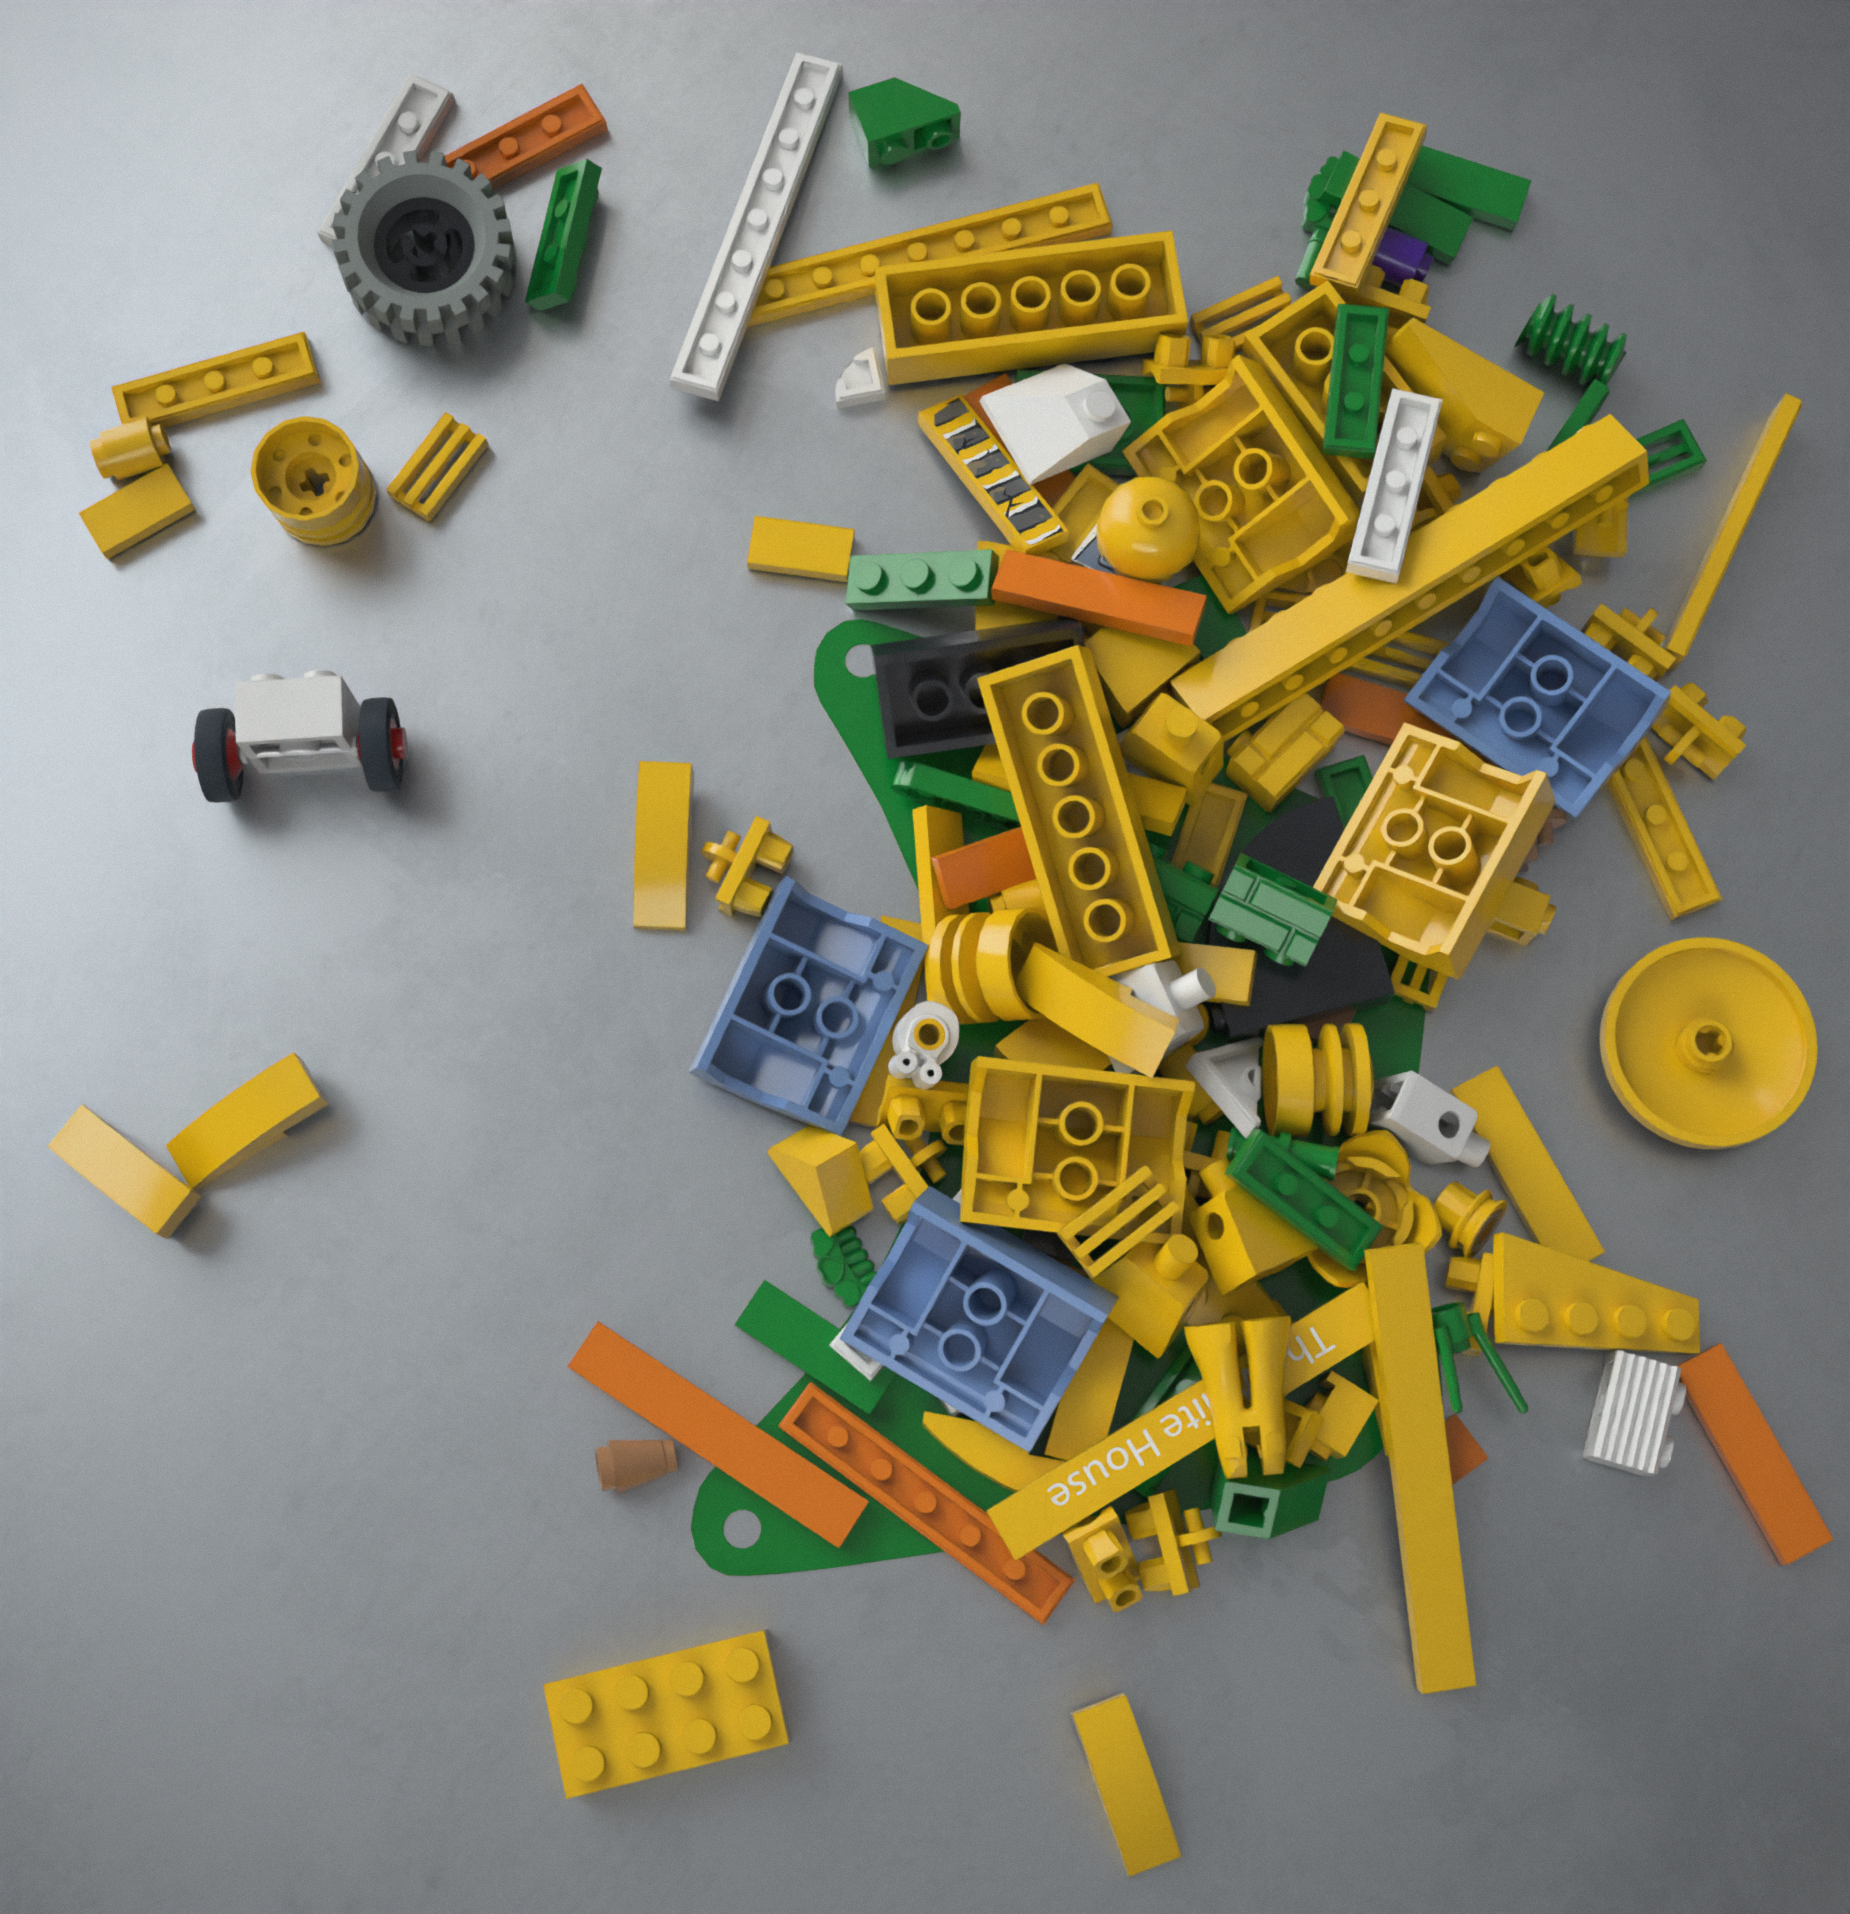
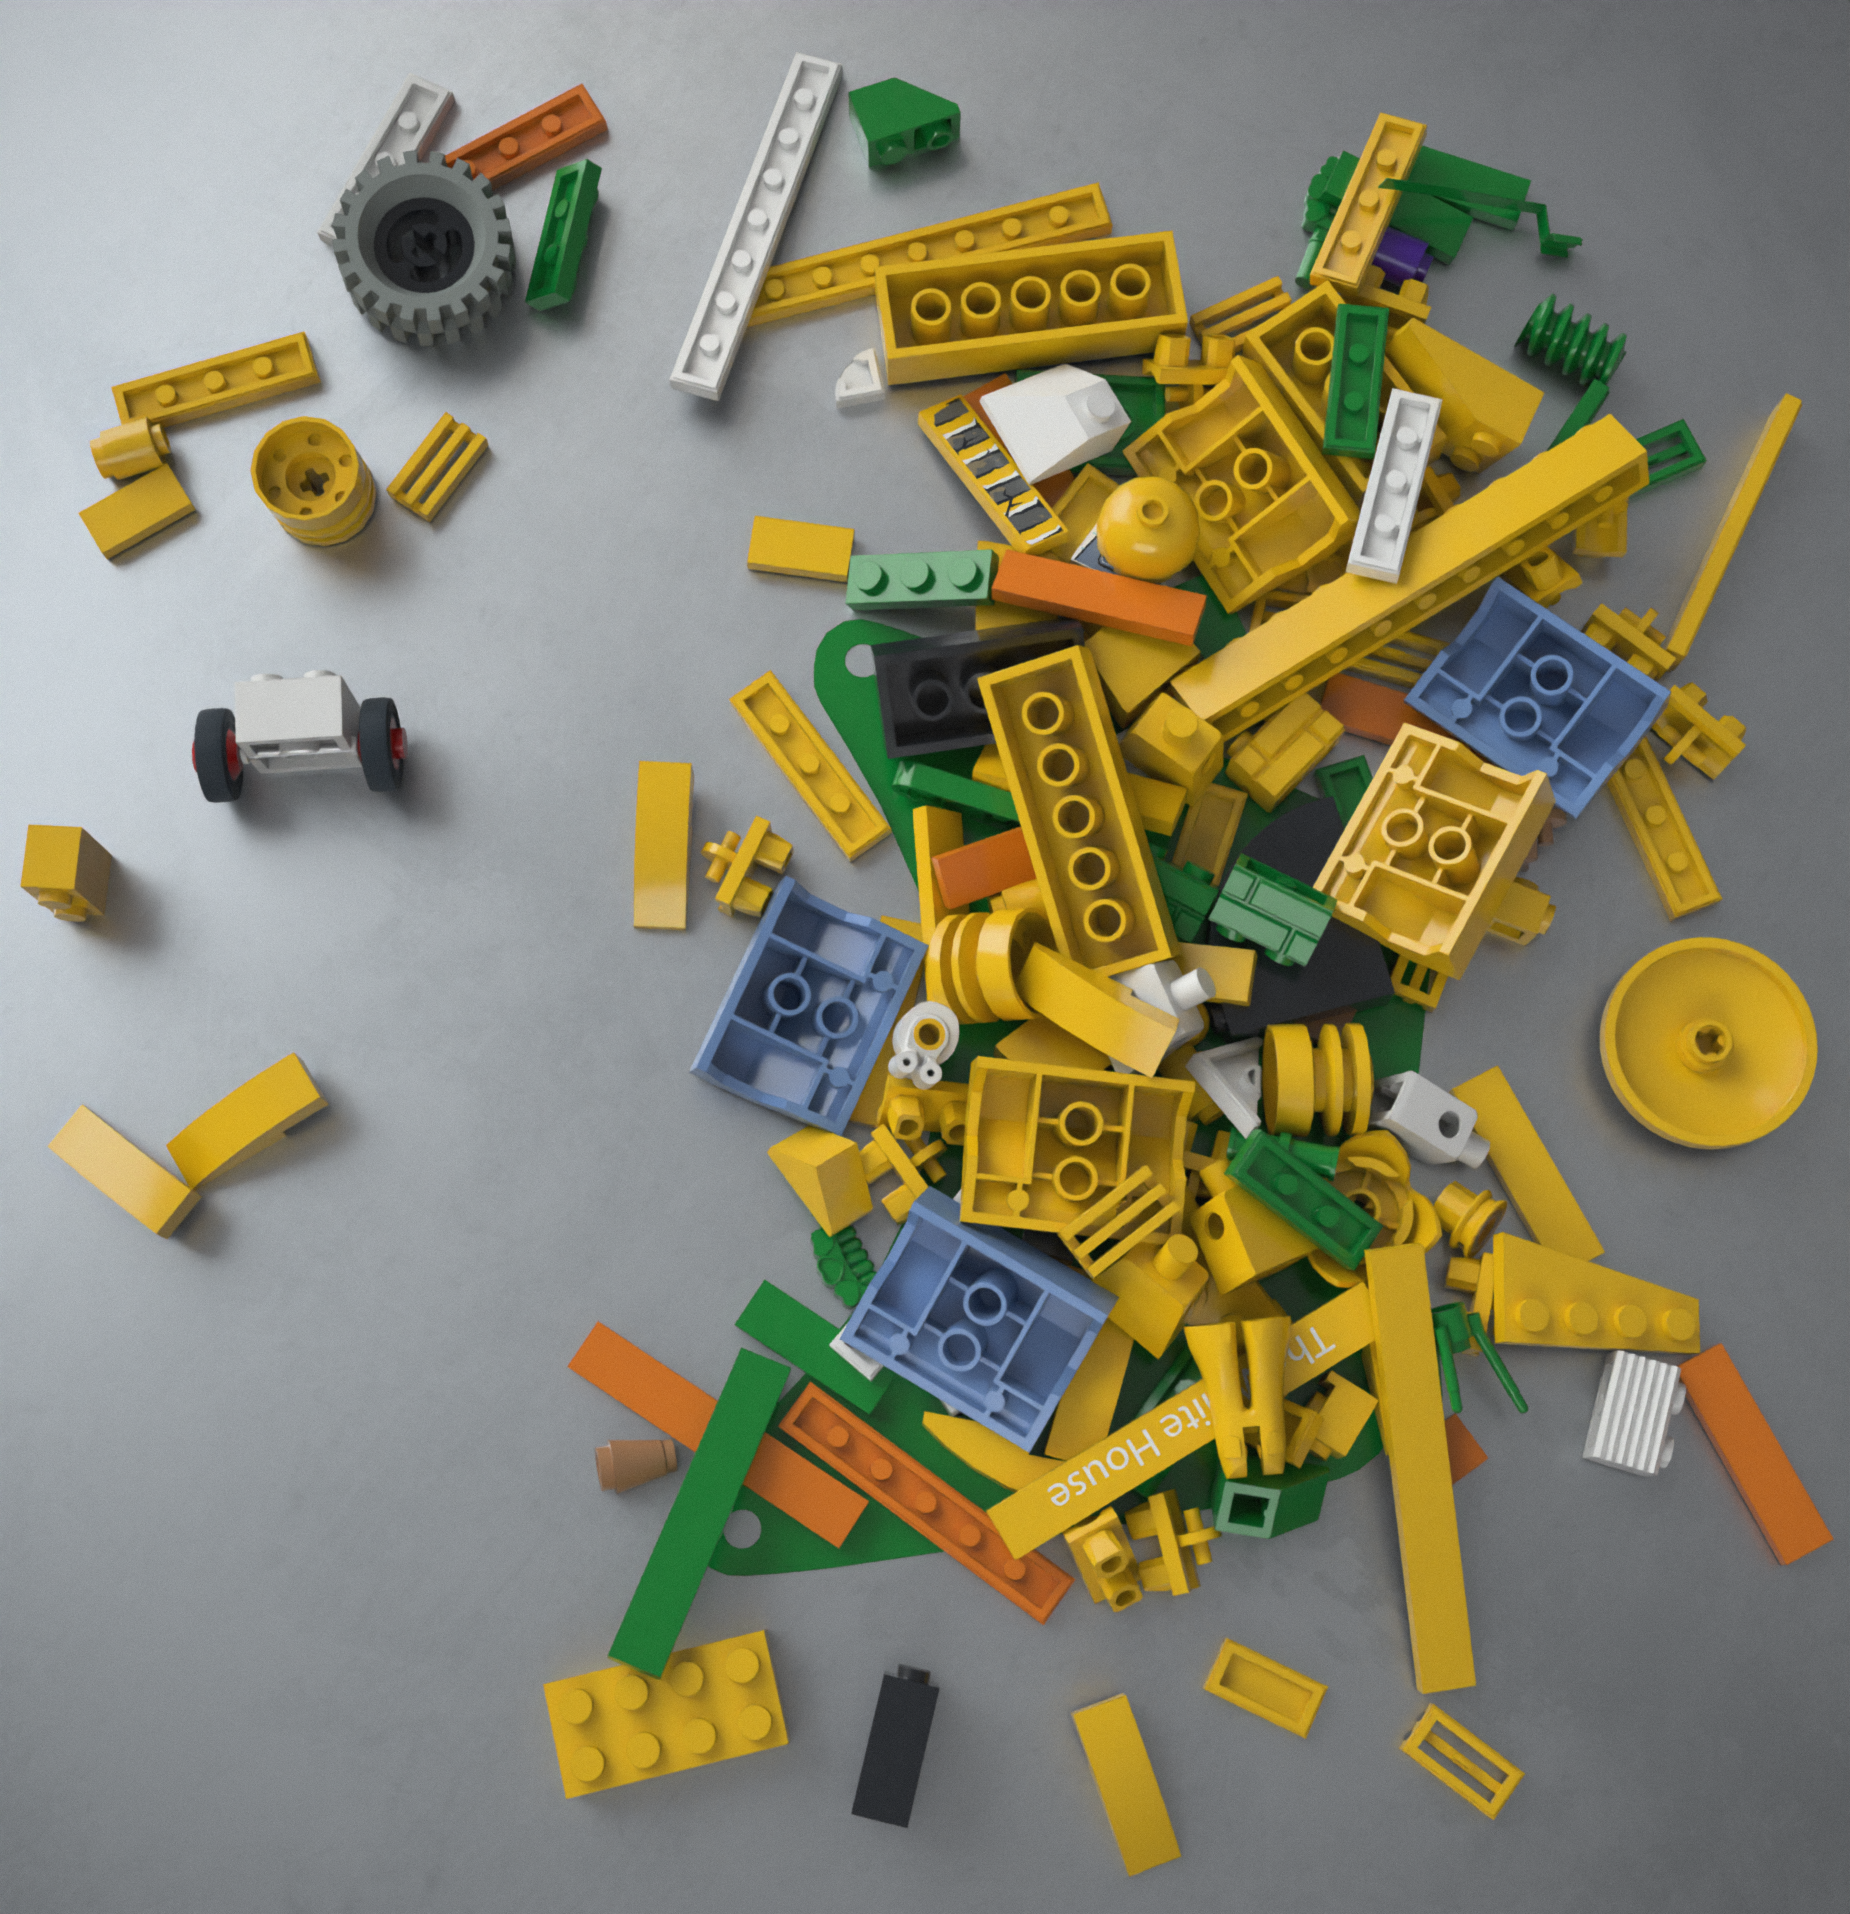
(66, 871): none -> yellow brick
(699, 1514): none -> green tile
(810, 766): none -> yellow tile
(896, 1746): none -> black brick
(1265, 1687): none -> yellow tile
(1421, 1731): none -> yellow tile
(1551, 244): none -> green piece

